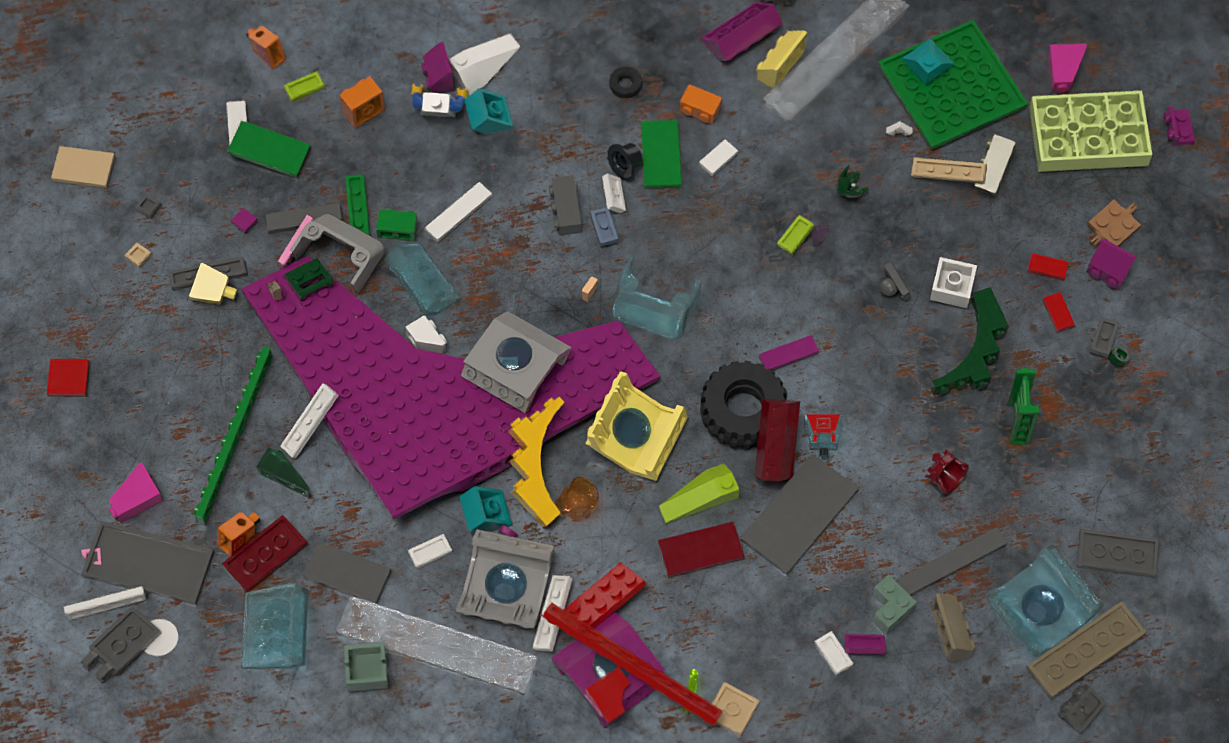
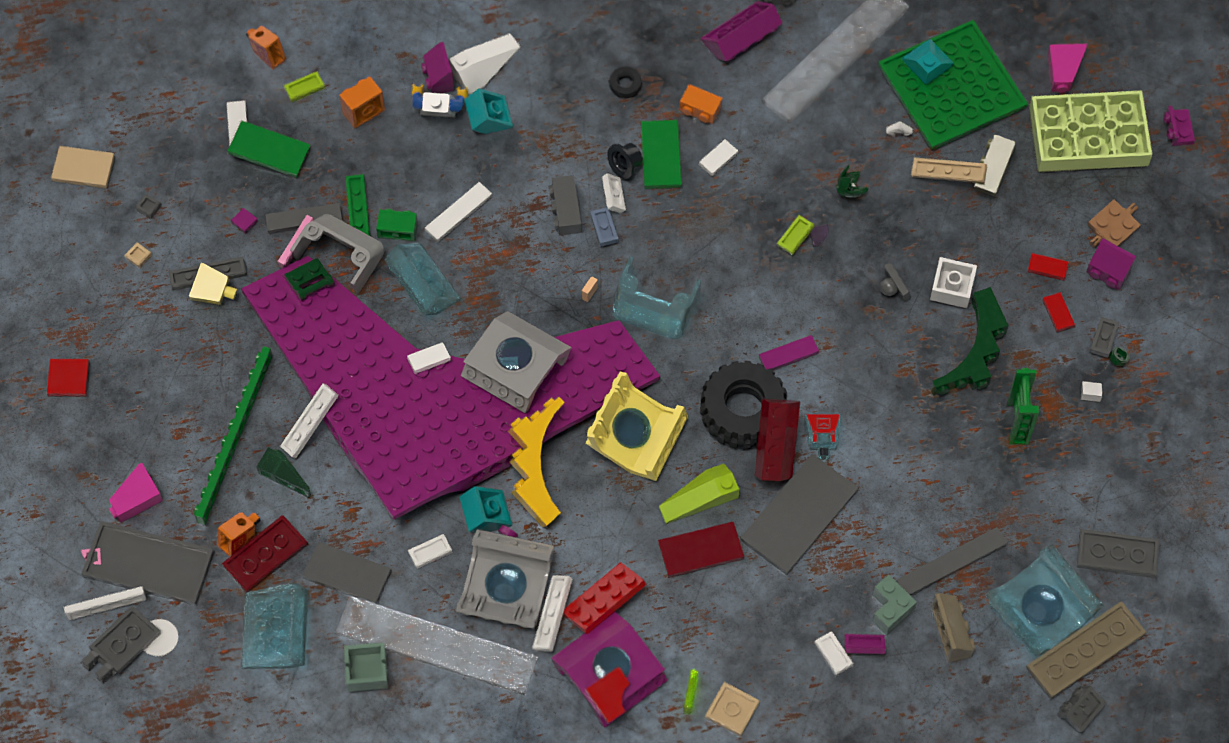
(275, 290): dark tan tile -> none
(425, 337): white slope -> none
(428, 358): none -> white tile
(578, 498): clear orange hair -> none
(636, 666): red plate -> none
(782, 58): light yellow slope -> none
(946, 471): dark red hair -> none
(1091, 391): none -> white slope

